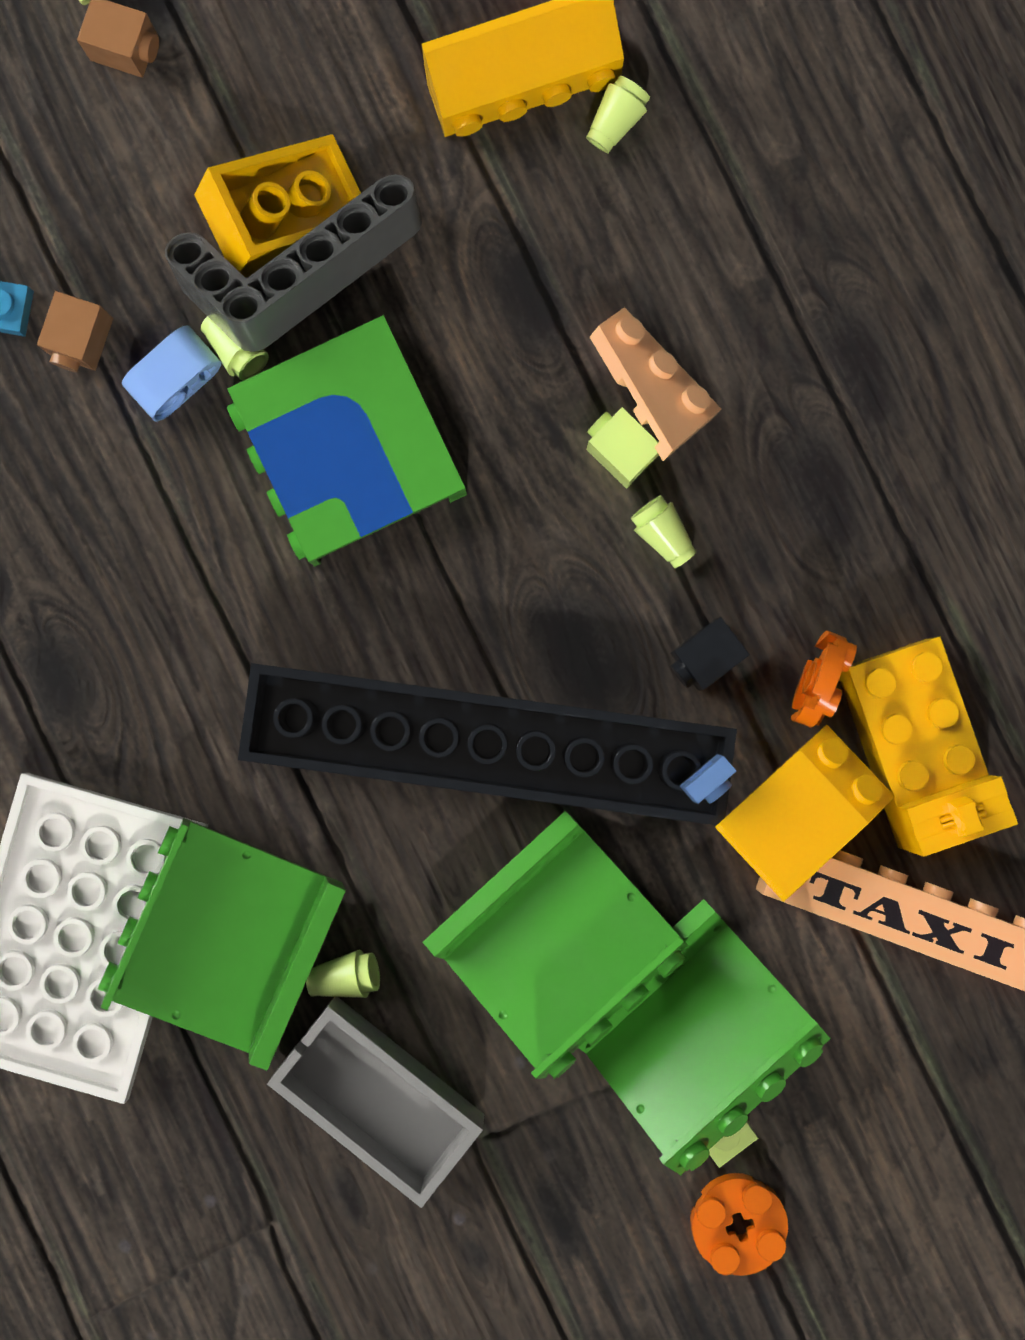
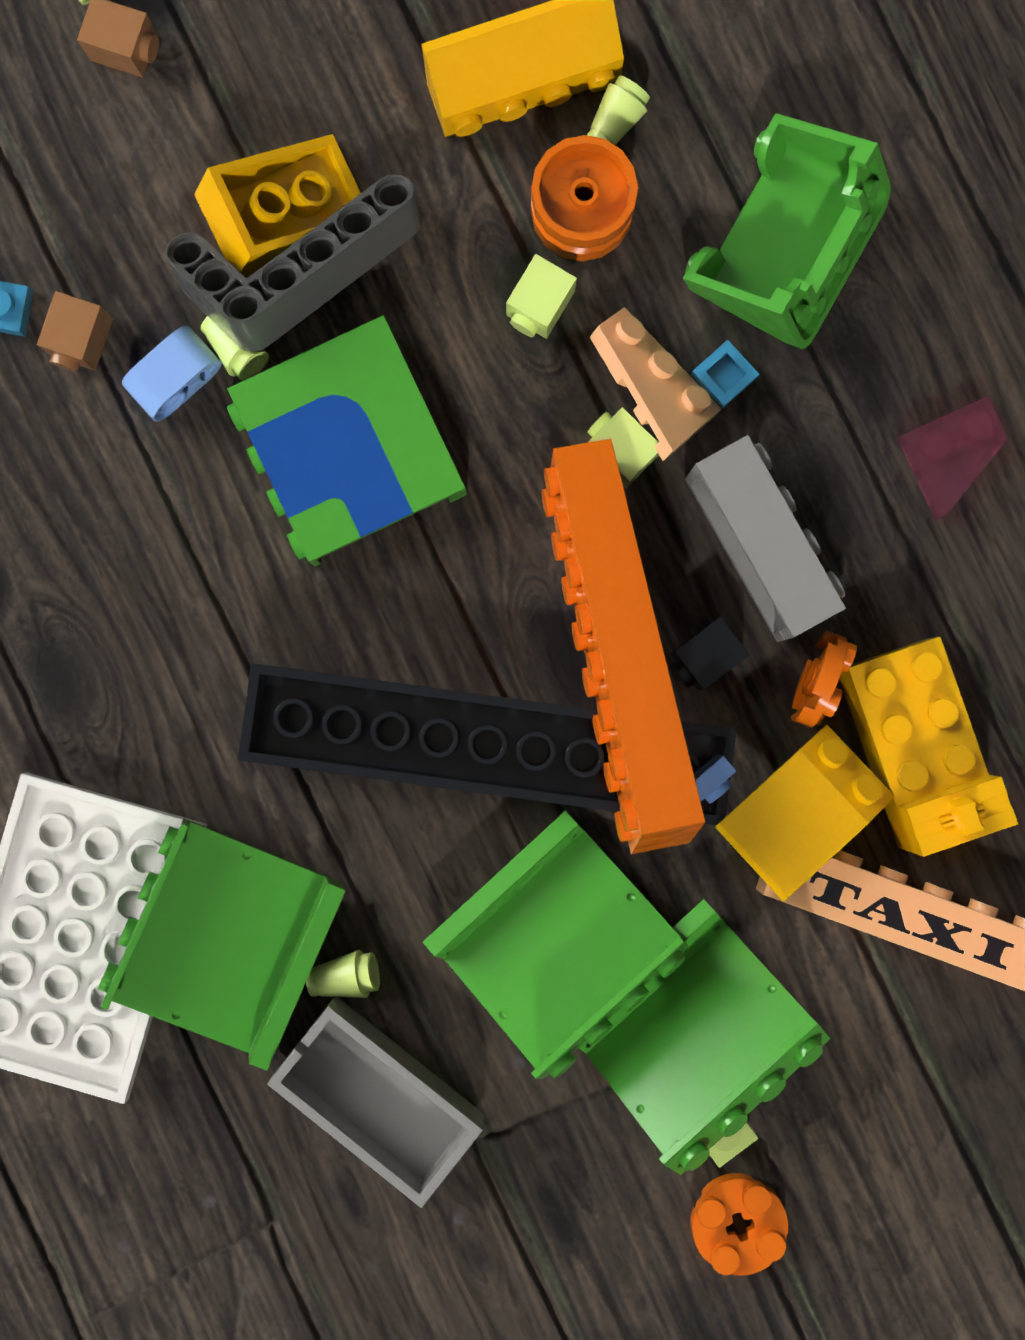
(540, 297): none -> yellowish green brick
(583, 170): none -> orange wheel
(621, 648): none -> orange brick
(664, 531): yellowish green cone -> none
(724, 374): none -> dark azure plate
(765, 539): none -> light grey piece
(797, 230): none -> bright green windscreen
(953, 452): none -> clear pink wing

